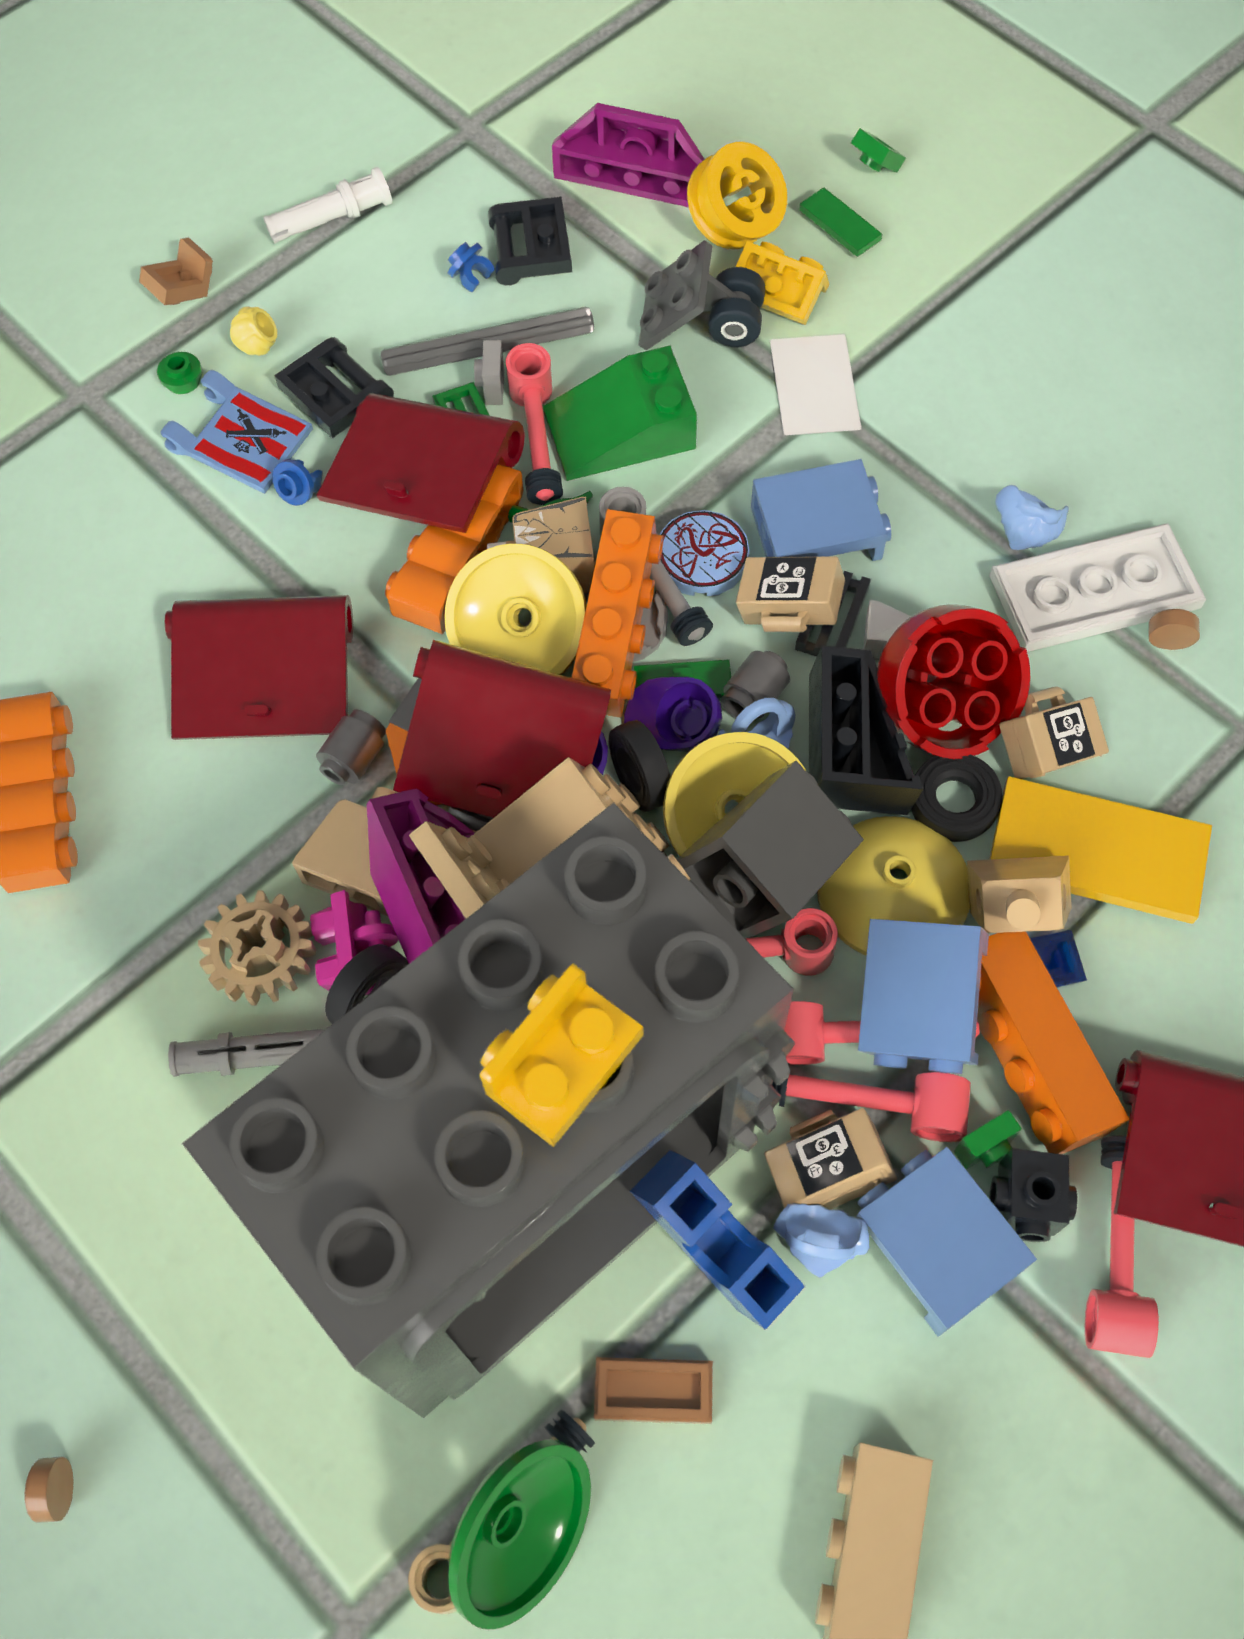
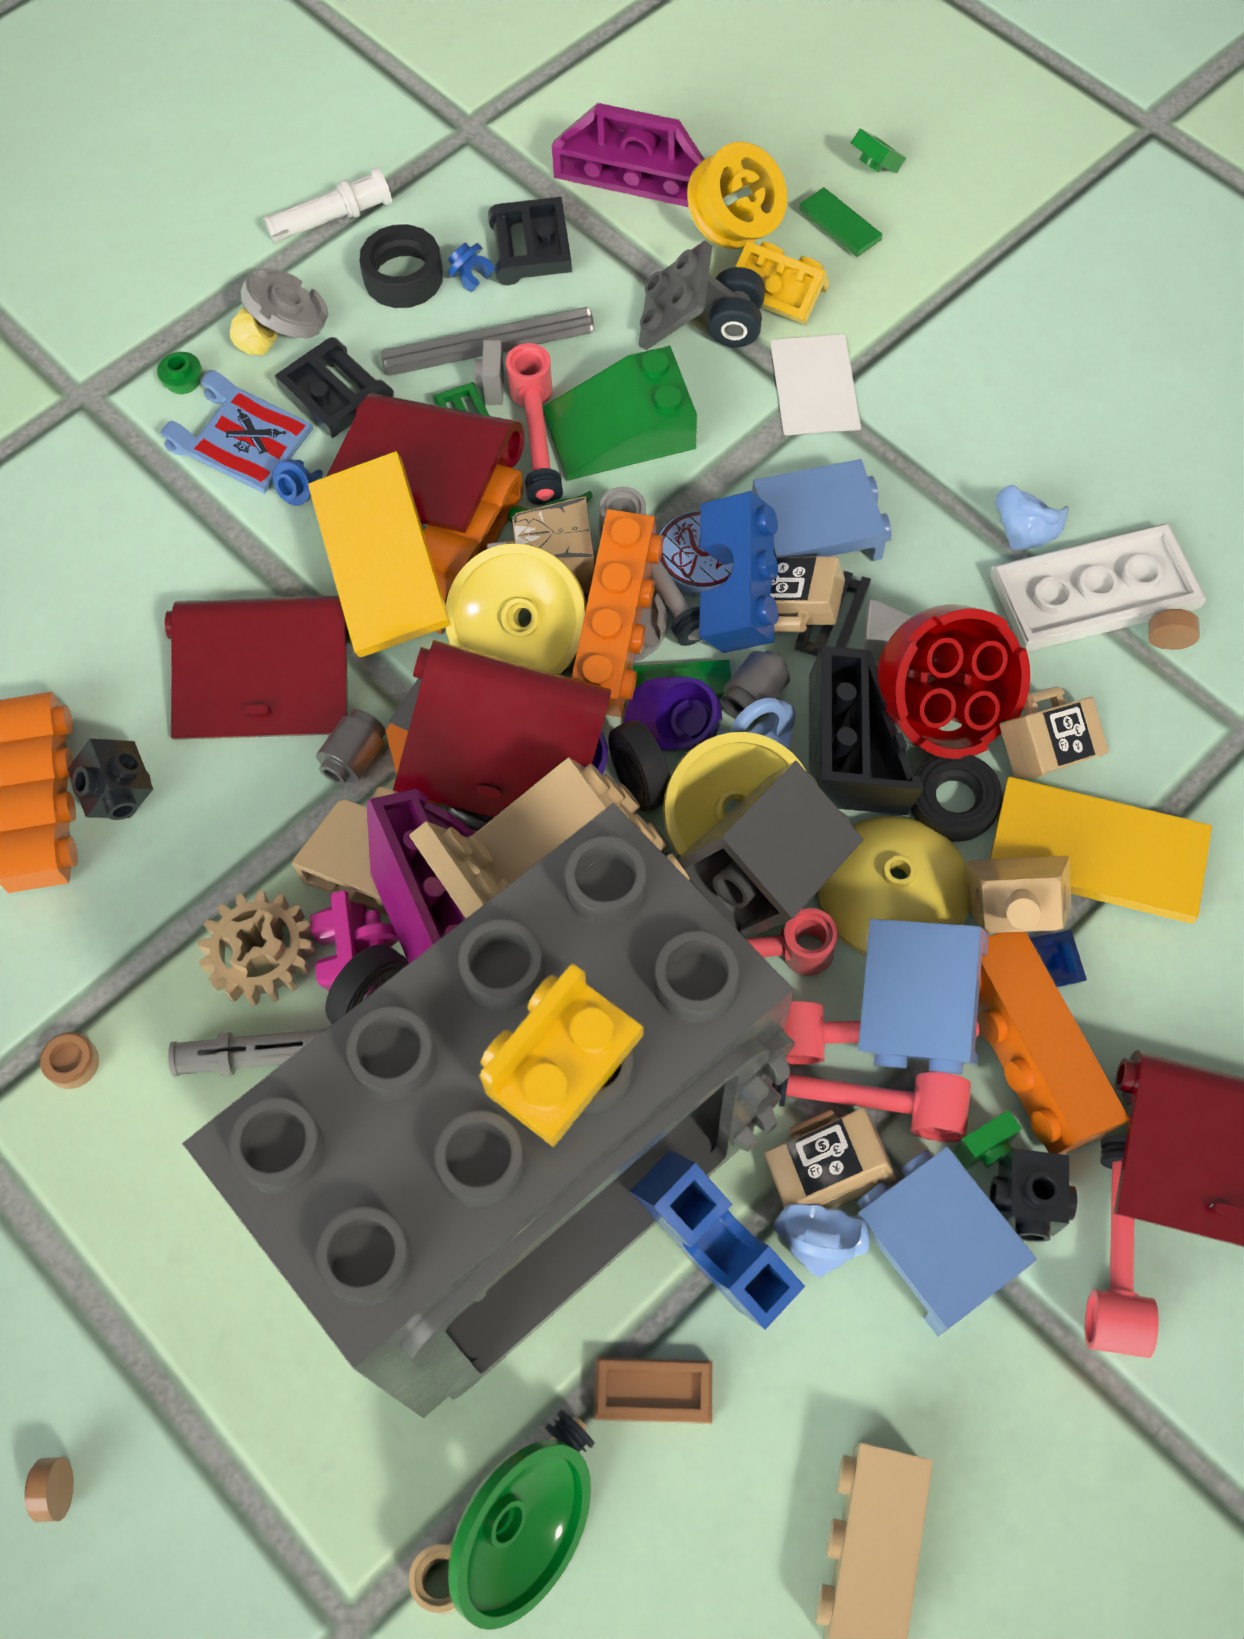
(69, 1060): none -> medium nougat tile
(110, 779): none -> black brick
(179, 279): medium nougat bracket -> none
(283, 305): none -> light grey tile
(378, 555): none -> yellow tile
(396, 242): none -> black tyre
(741, 609): none -> blue arch

